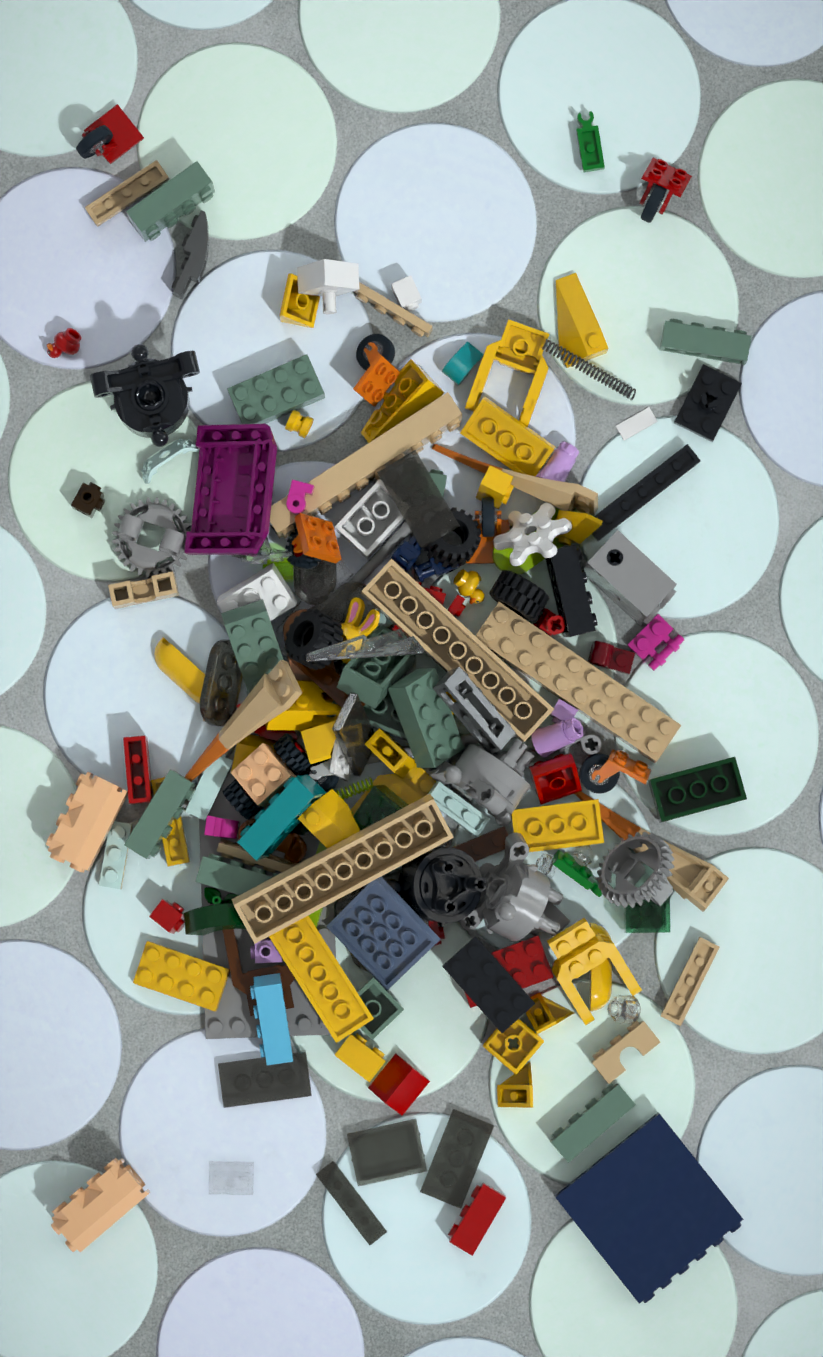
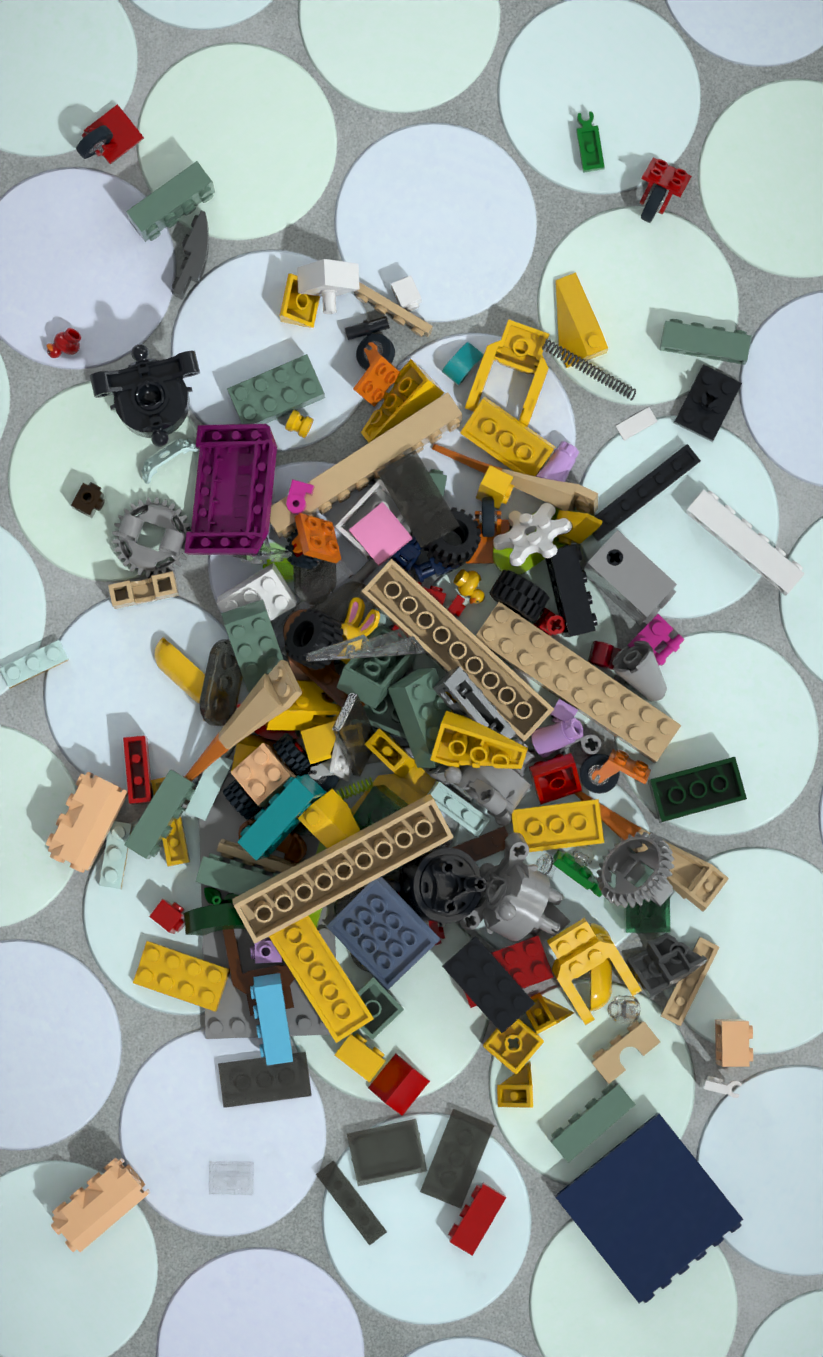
(34, 664): none -> light aqua plate
(127, 193): tan plate -> none
(221, 827): dark pink leg -> none
(367, 328): none -> black pin
(380, 534): none -> bright pink slope
(473, 744): none -> yellow wedge
(641, 670): none -> light grey cone
(663, 964): none -> dark grey slope
(716, 1084): none -> white plate
(733, 1042): none -> light nougat brick
(744, 542): none -> white brick

